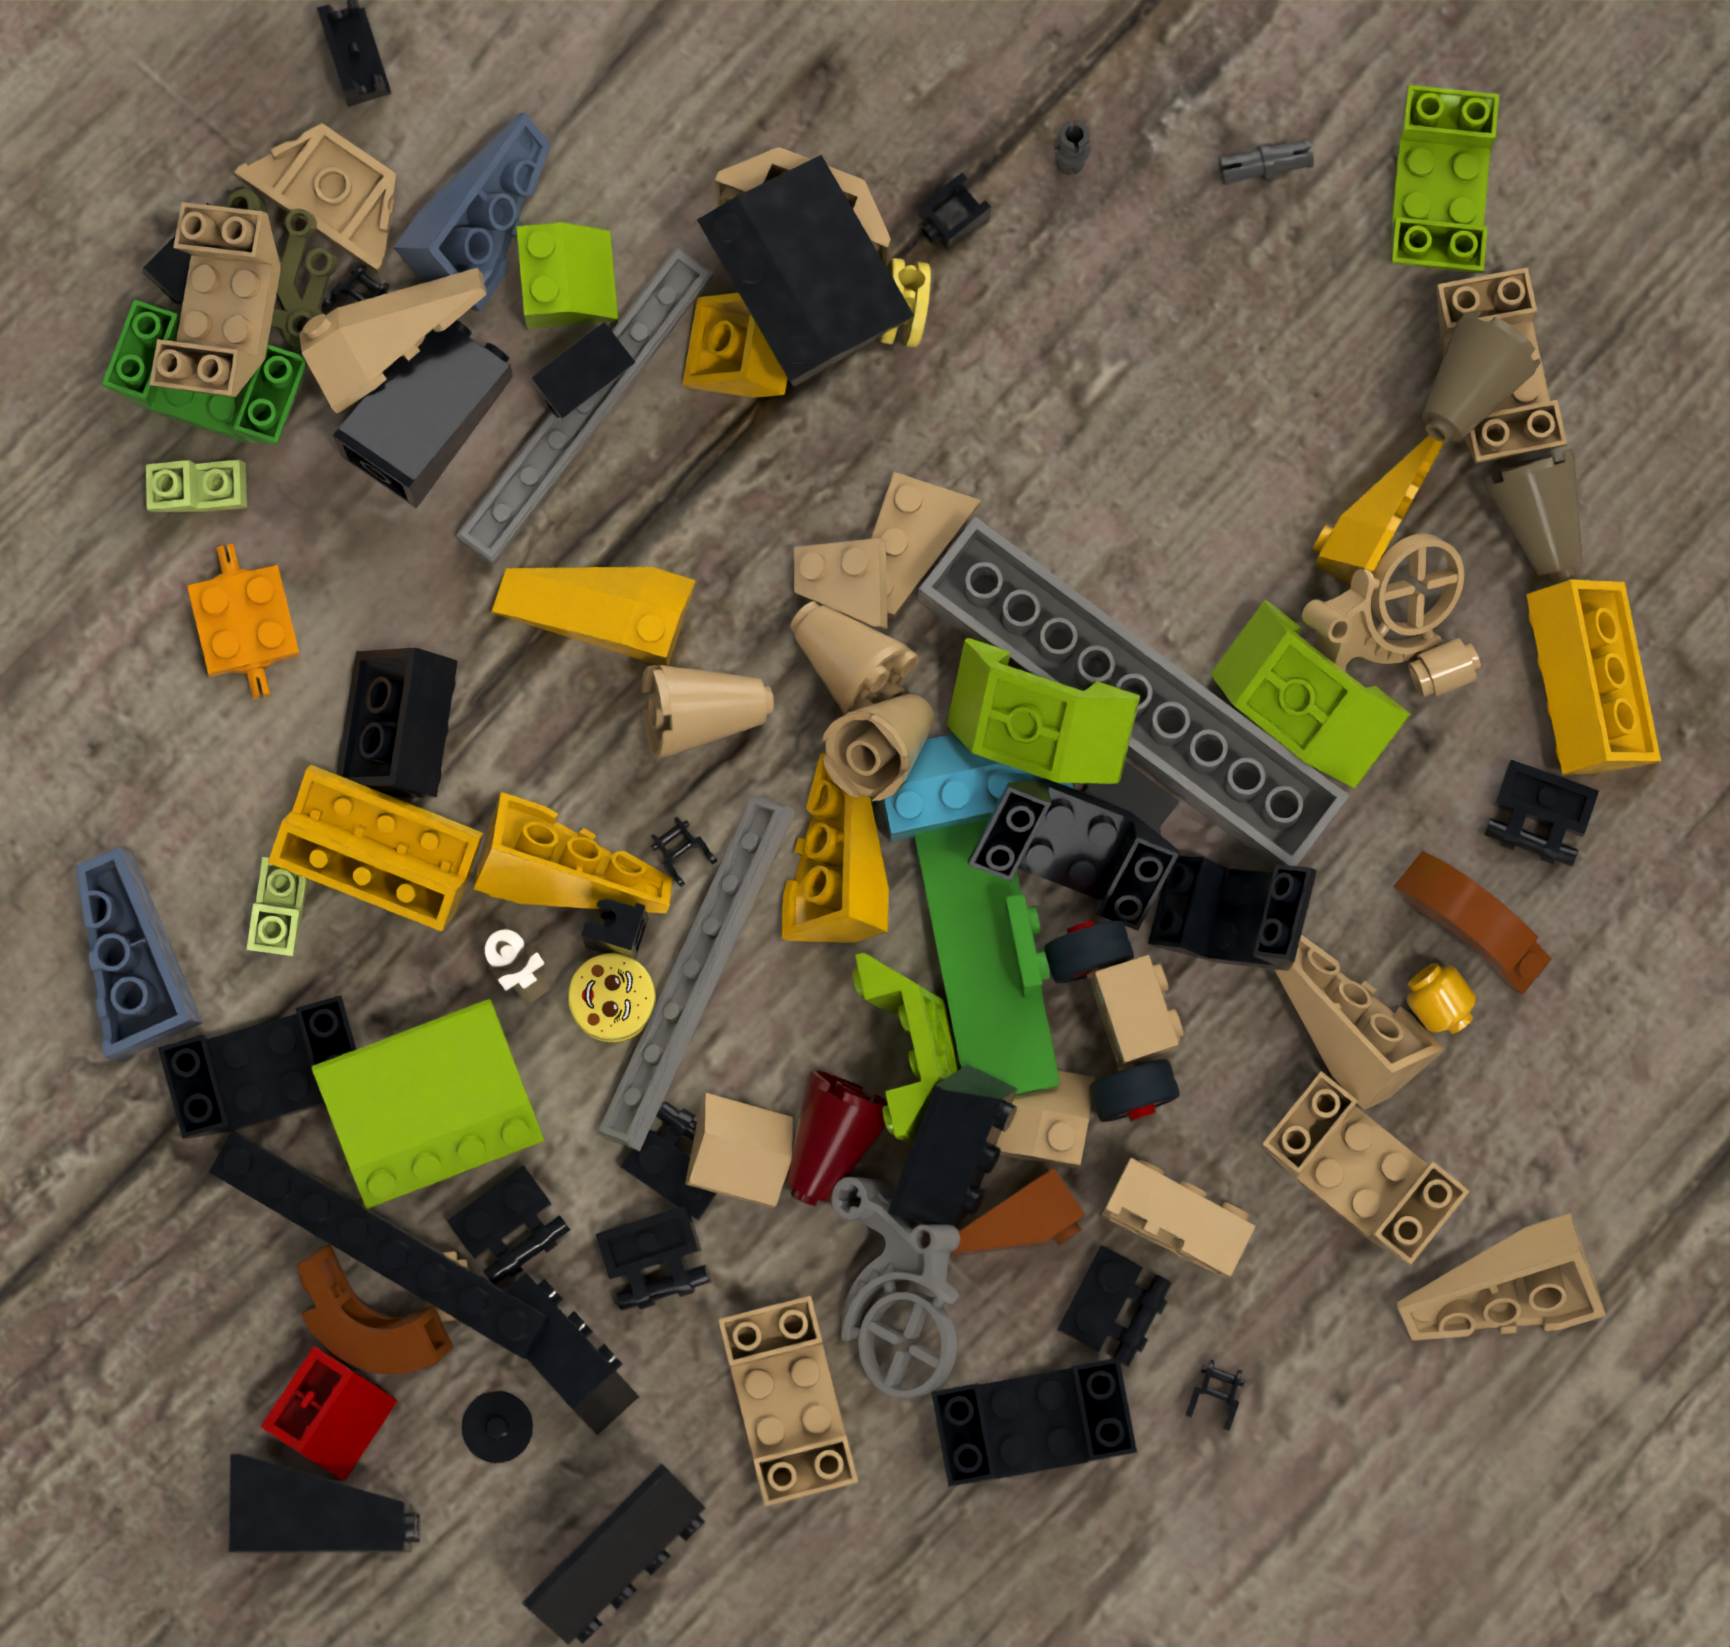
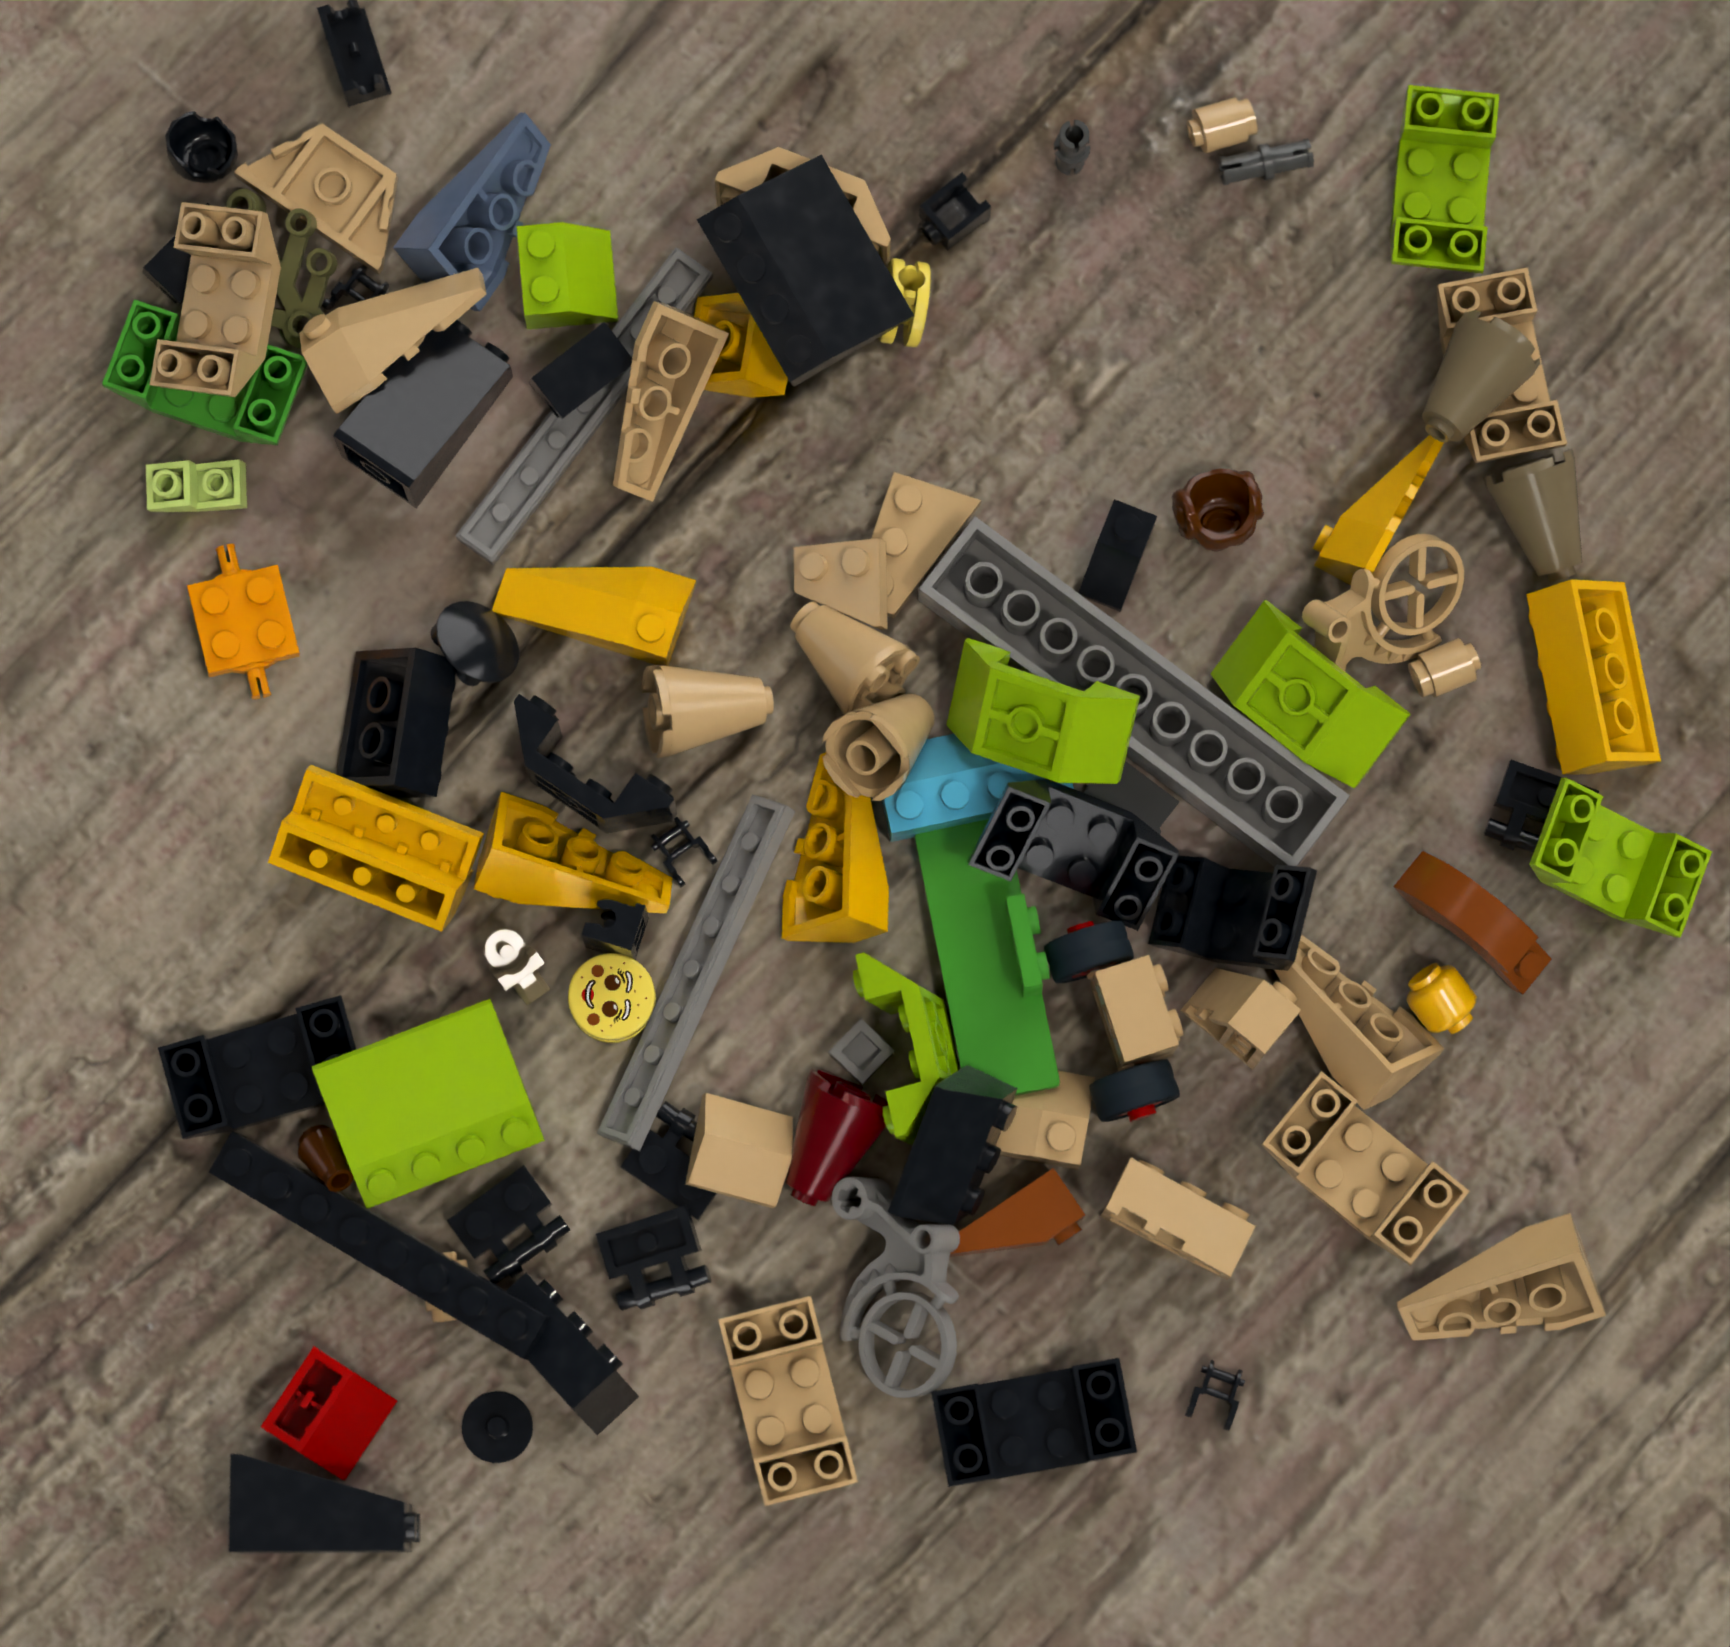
(133, 963): sand blue wedge -> none
(201, 148): none -> black hair
(277, 910): yellowish green slope -> none
(324, 1156): none -> reddish brown cone
(360, 1334): dark orange arch -> none
(476, 643): none -> black dish
(615, 1555): black slope -> none
(639, 804): none -> black slope
(664, 387): none -> tan wedge
(861, 1052): none -> light grey plate
(1101, 1298): black plate -> none
(1117, 555): none -> black slope
(1218, 508): none -> reddish brown hair
(1222, 124): none -> tan brick
(1242, 1013): none -> tan wedge
(1618, 863): none -> lime slope

